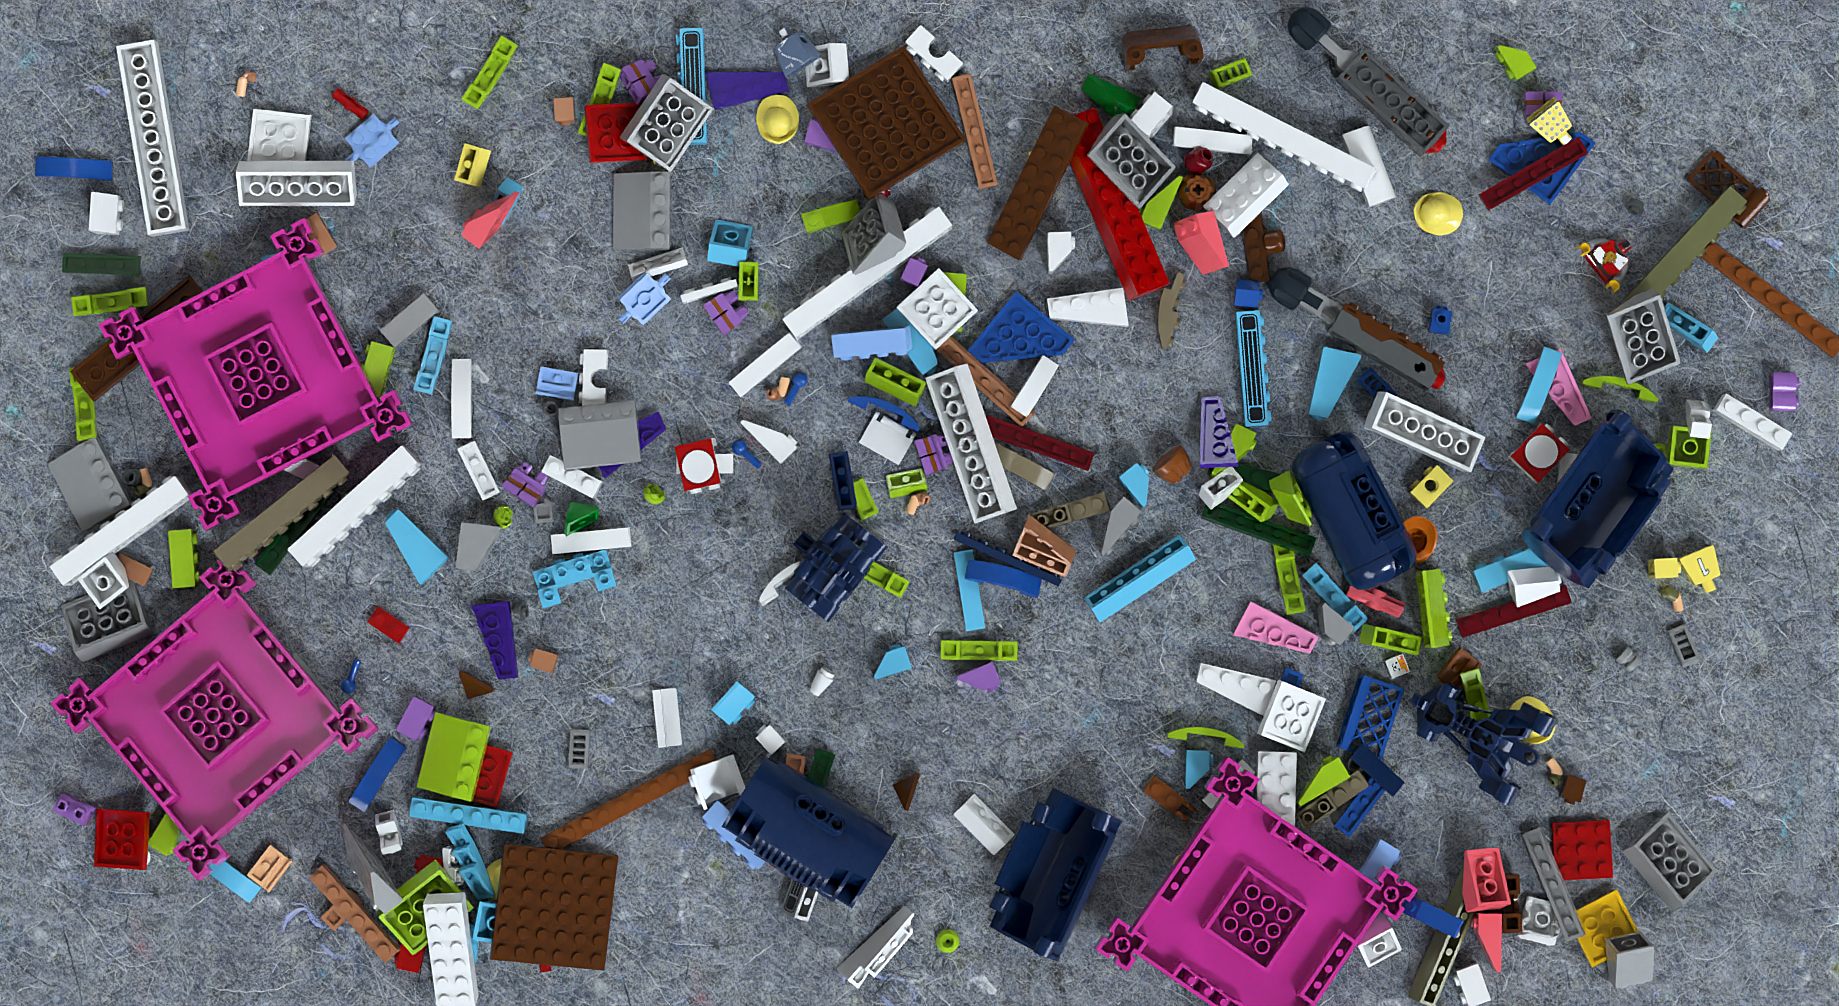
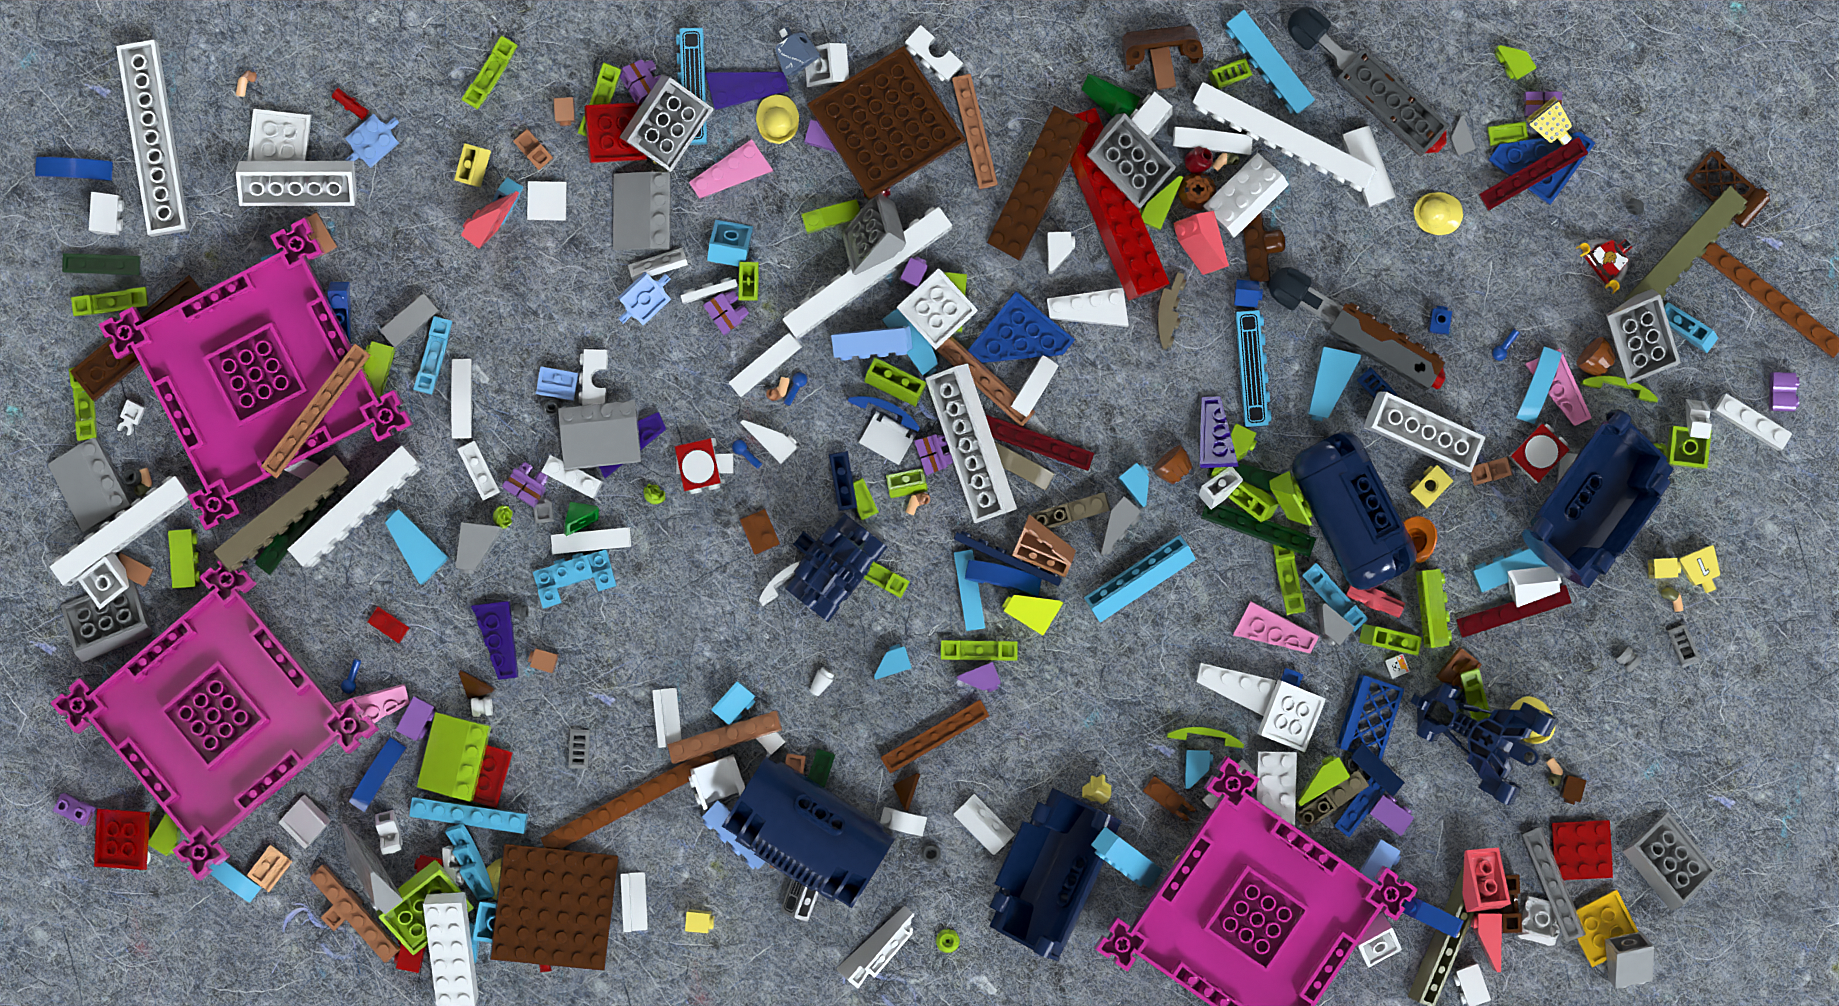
(132, 415): none -> white plate
(305, 821): none -> white slope
(316, 410): none -> nougat plate
(340, 301): none -> blue slope
(380, 702): none -> bright pink wing
(481, 706): none -> white wheel
(532, 149): none -> nougat slope
(547, 201): none -> white tile
(634, 901): none -> white panel
(699, 921): none -> light yellow brick
(724, 737): none -> nougat plate
(739, 166): none -> bright pink wing
(759, 531): none -> dark orange plate
(903, 821): none -> white brick
(926, 848): none -> dark grey plate
(935, 736): none -> dark orange plate
(1032, 611): none -> neon yellow slope
(1097, 790): none -> light yellow piece
(1126, 858): none -> medium azure brick
(1163, 68): none -> nougat slope
(1225, 159): none -> arm
(1269, 62): none -> medium azure brick
(1391, 815): none -> medium lavender brick
(1461, 138): none -> light grey tile
(1491, 471): none -> nougat slope
(1500, 352): none -> blue bar
(1507, 133): none -> lime tile
(1596, 357): none -> dark orange piece

